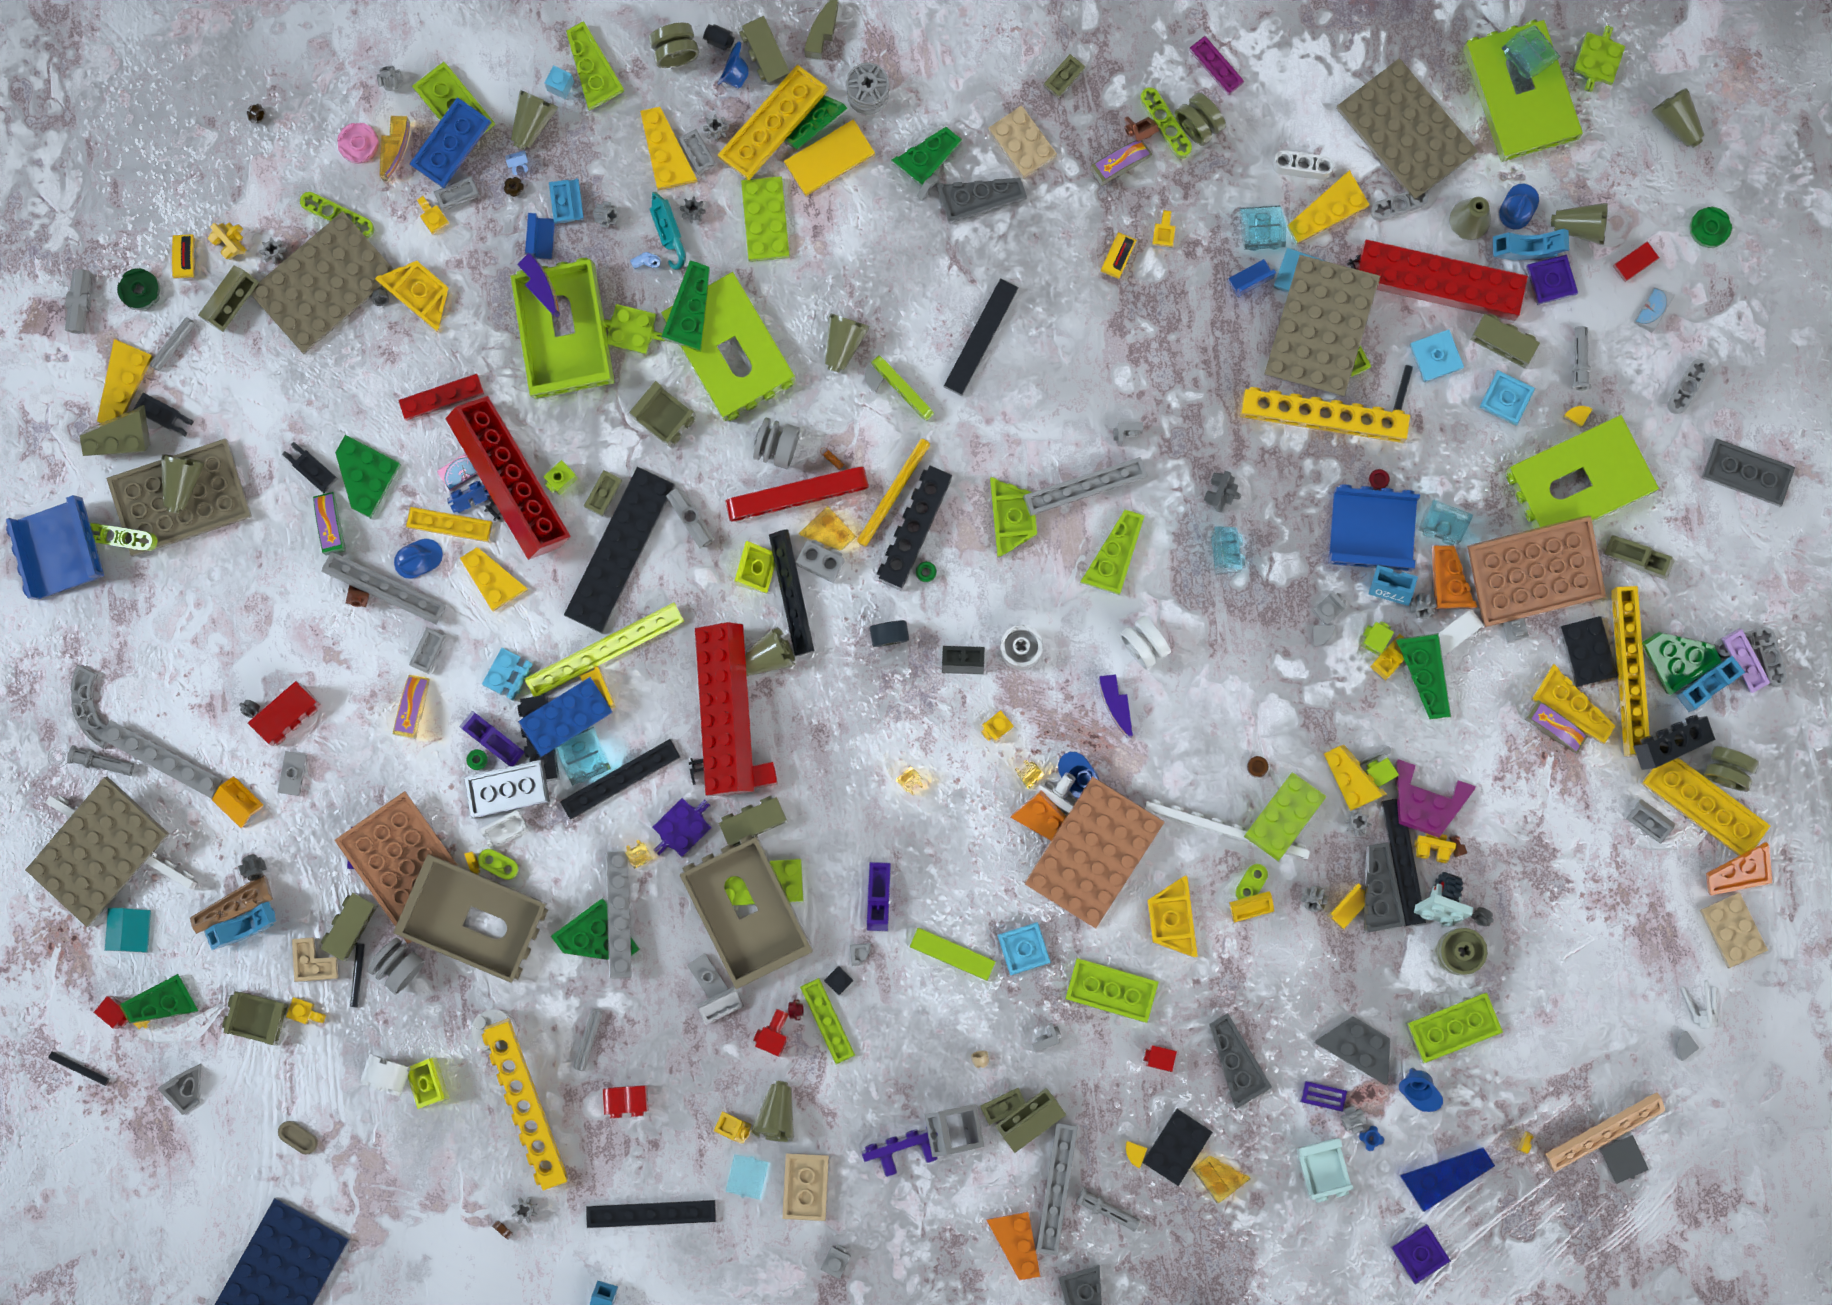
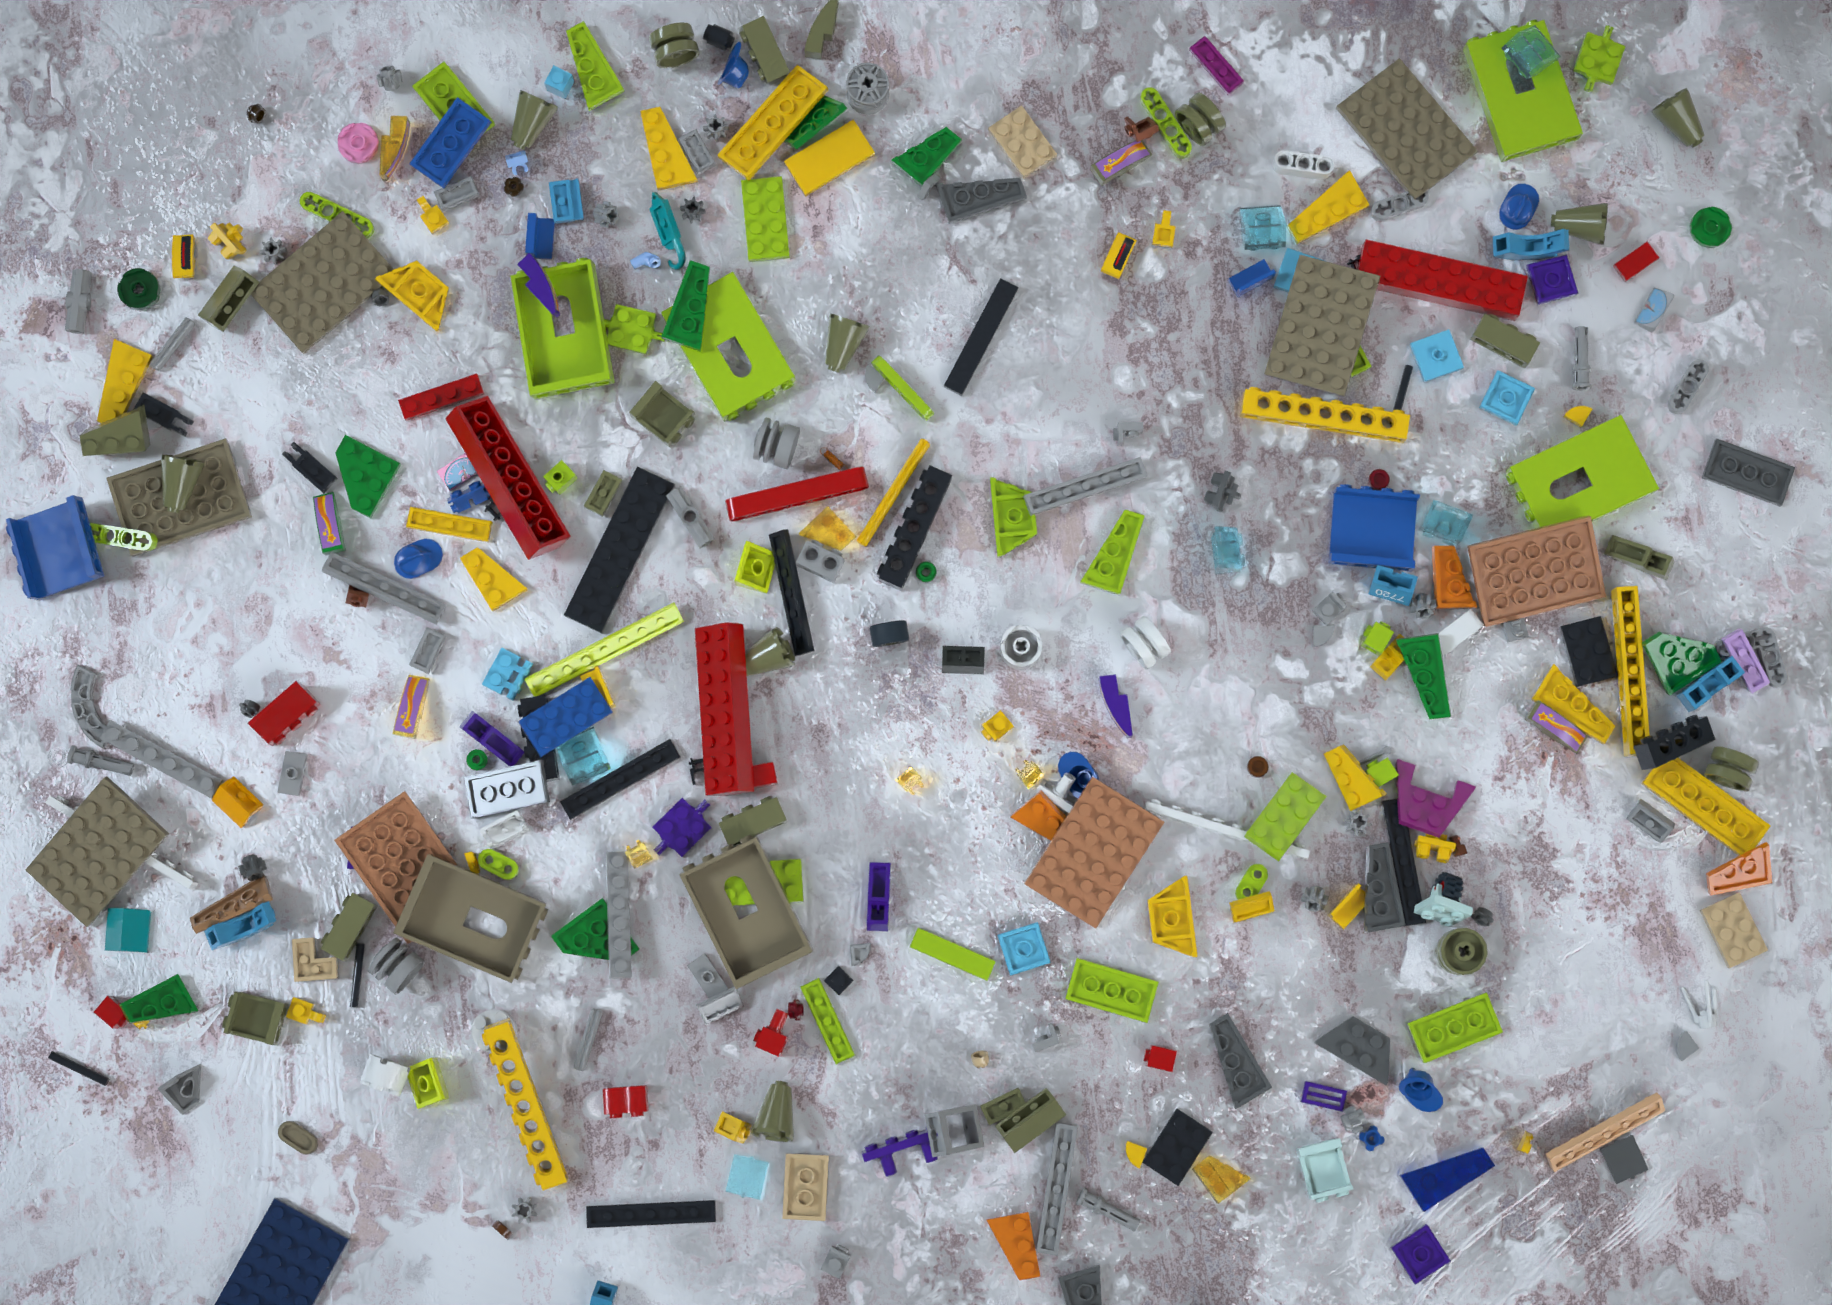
(1064, 76): olive plate -> none
(1471, 218): olive cone -> none

